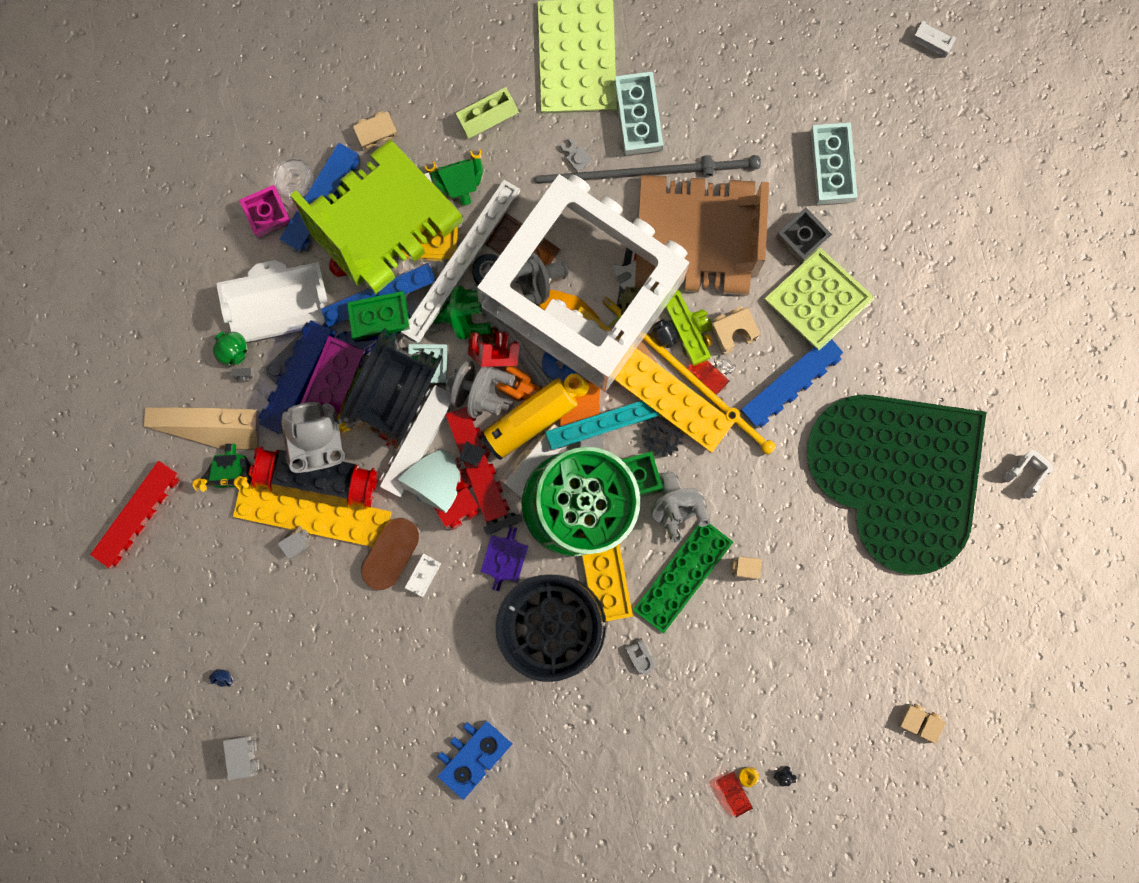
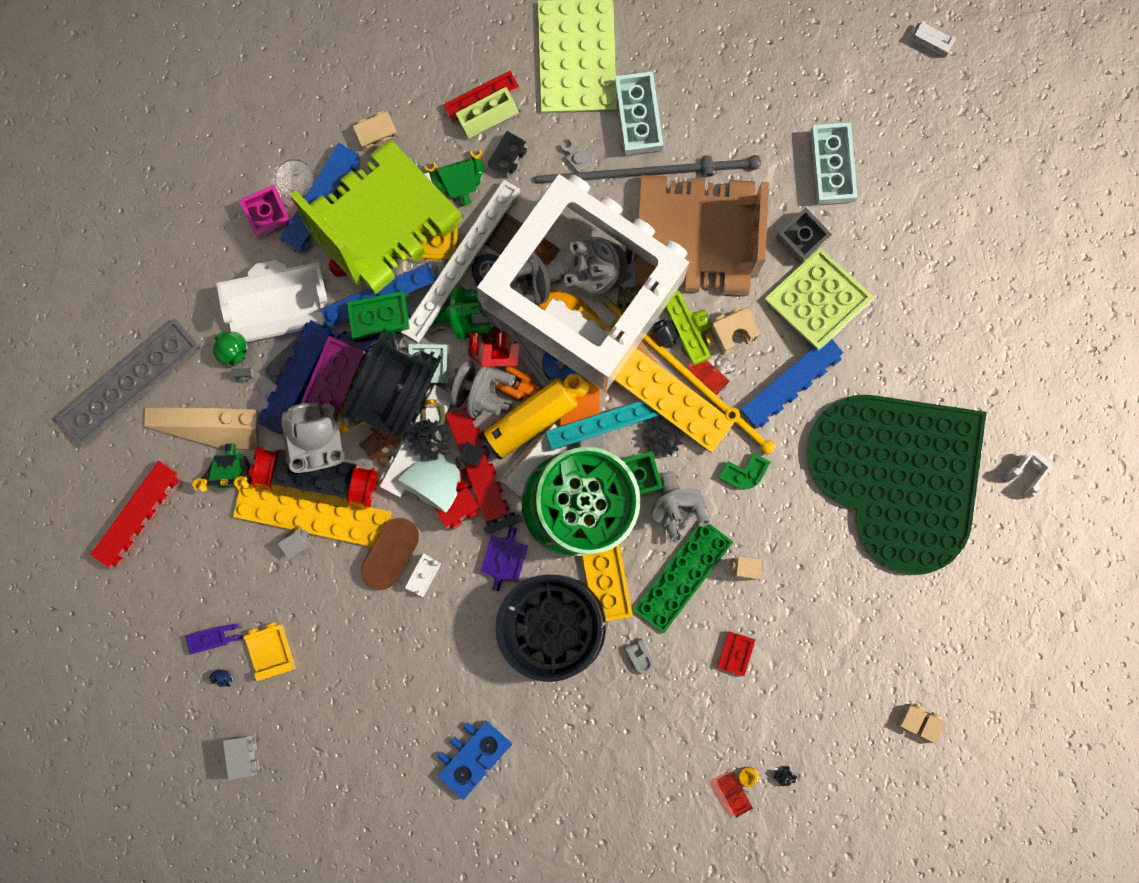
(127, 382): none -> flat silver plate
(211, 638): none -> dark purple hinge
(269, 651): none -> yellow panel
(373, 448): none -> reddish brown plate
(432, 432): none -> black gear
(433, 402): none -> olive piece
(461, 102): none -> red plate
(503, 152): none -> black brick
(596, 265): none -> light grey piece
(736, 653): none -> red plate
(747, 477): none -> green plate

